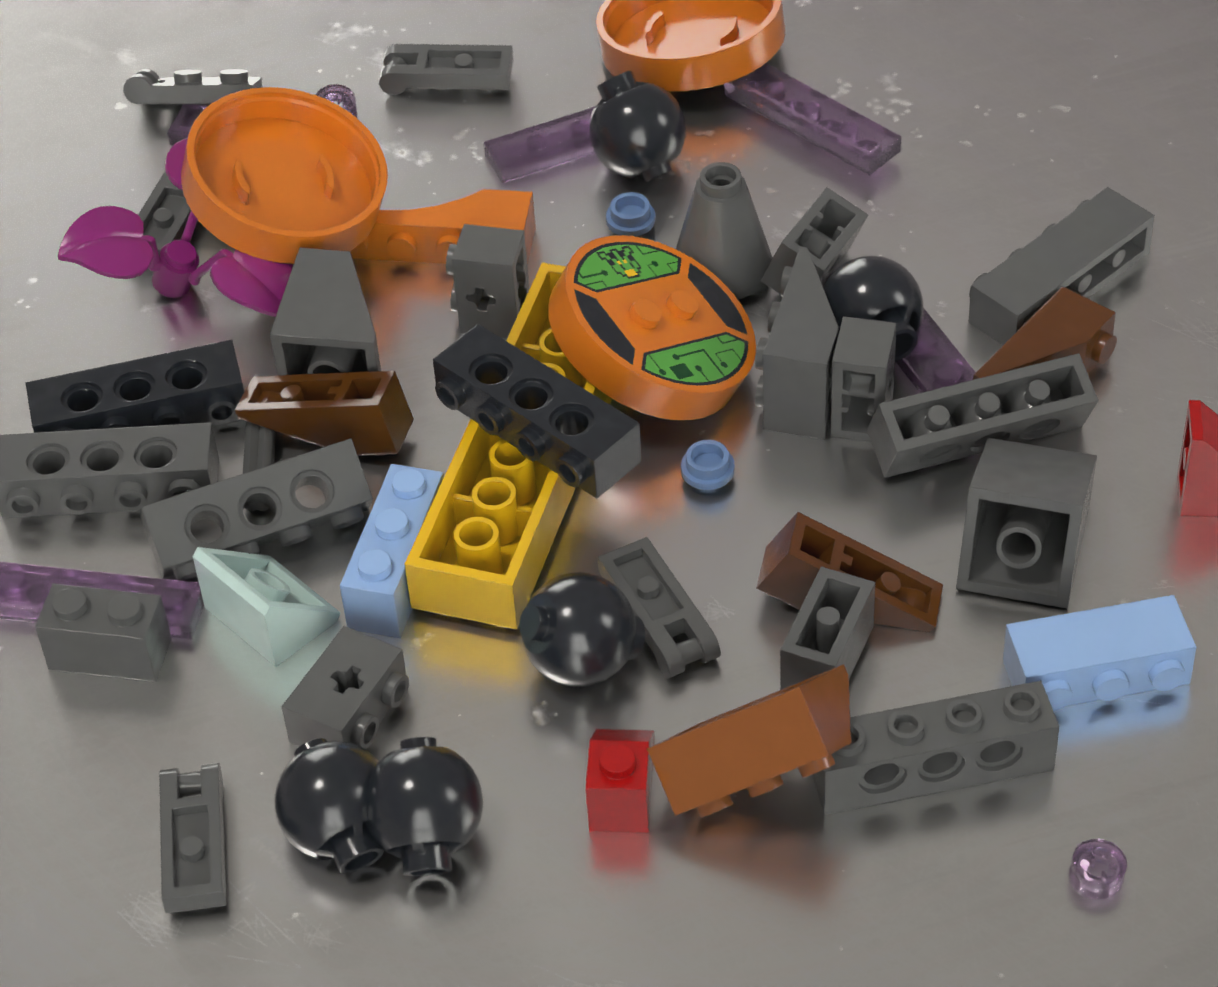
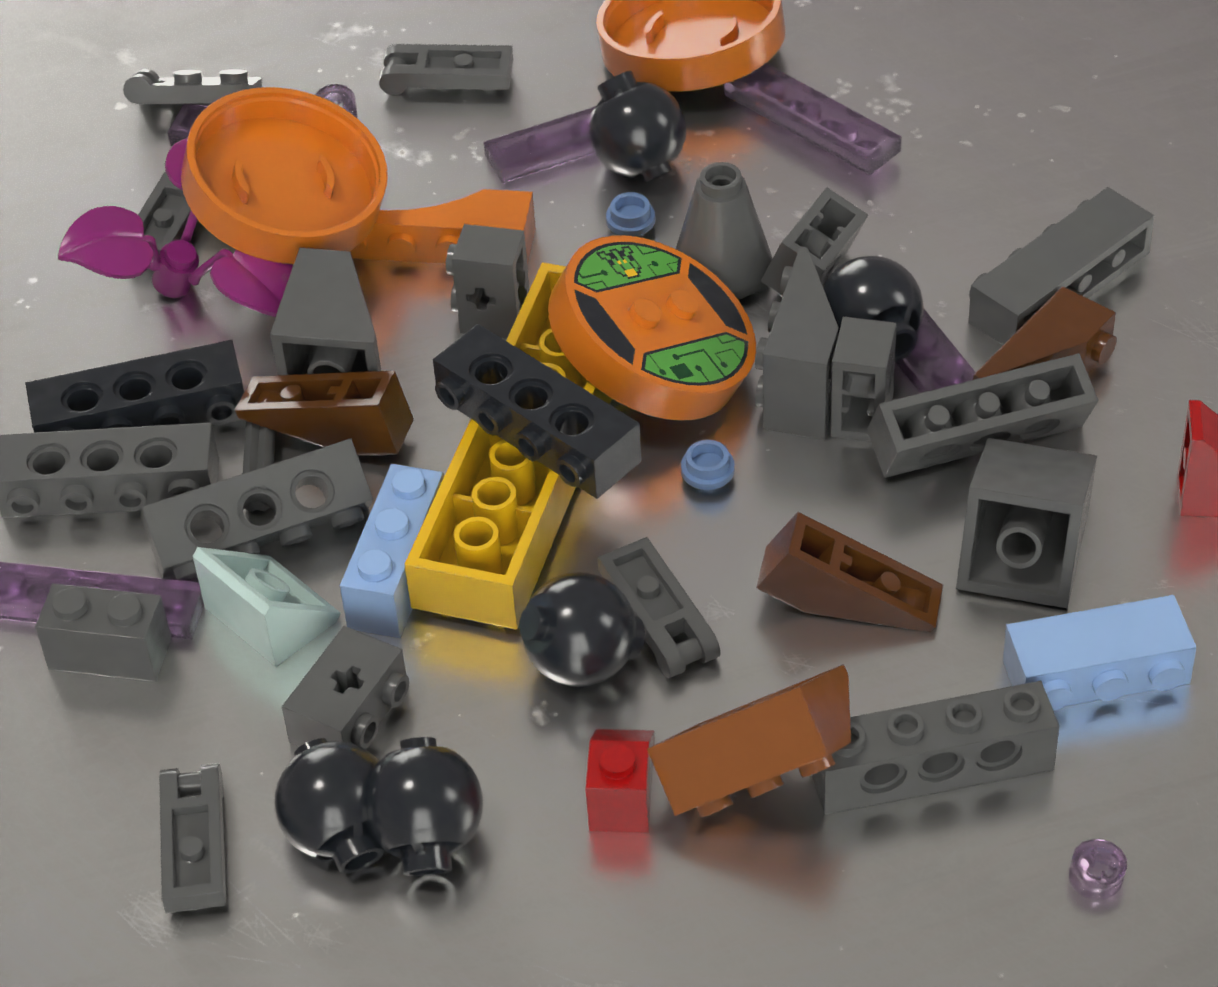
(828, 627): dark grey brick -> none

